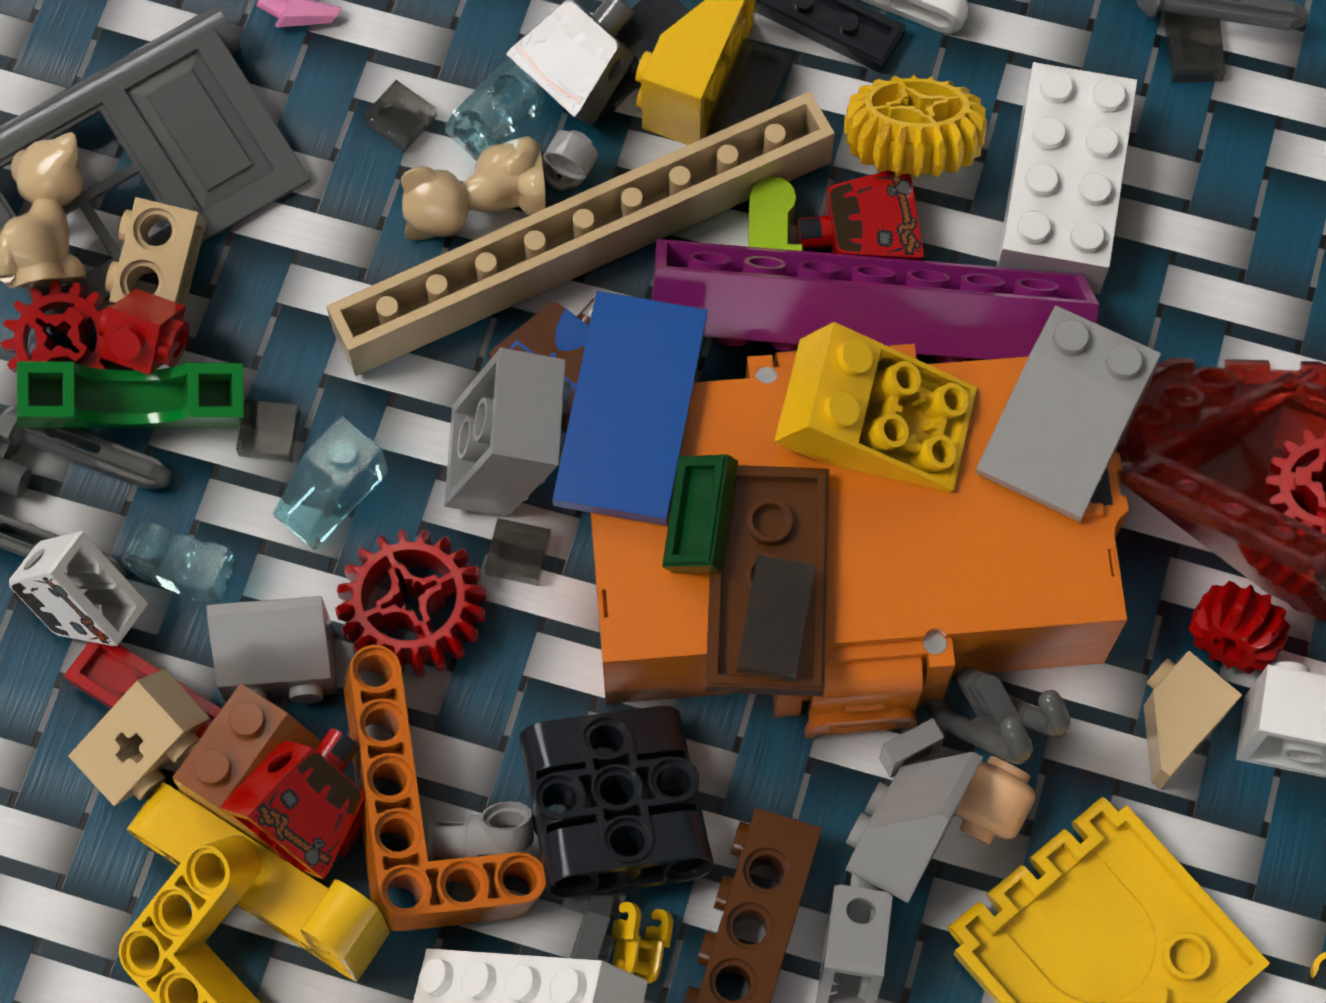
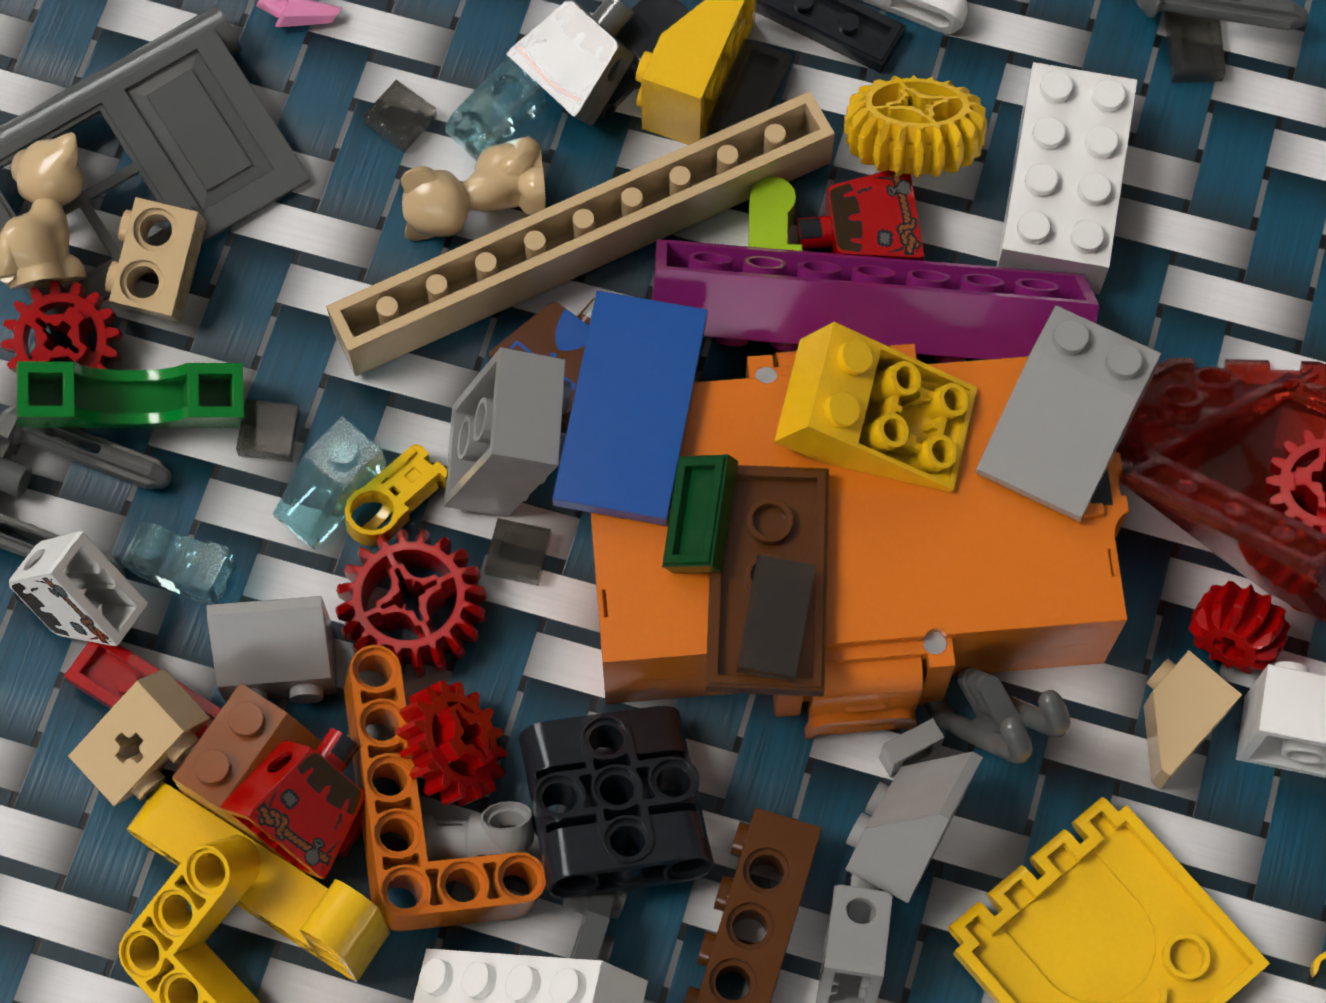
(143, 332): red brick -> none
(400, 490): none -> yellow piece
(451, 743): none -> red gear
(570, 156): light grey connector -> none
(637, 954): yellow piece -> none
(996, 801): light nougat head -> none

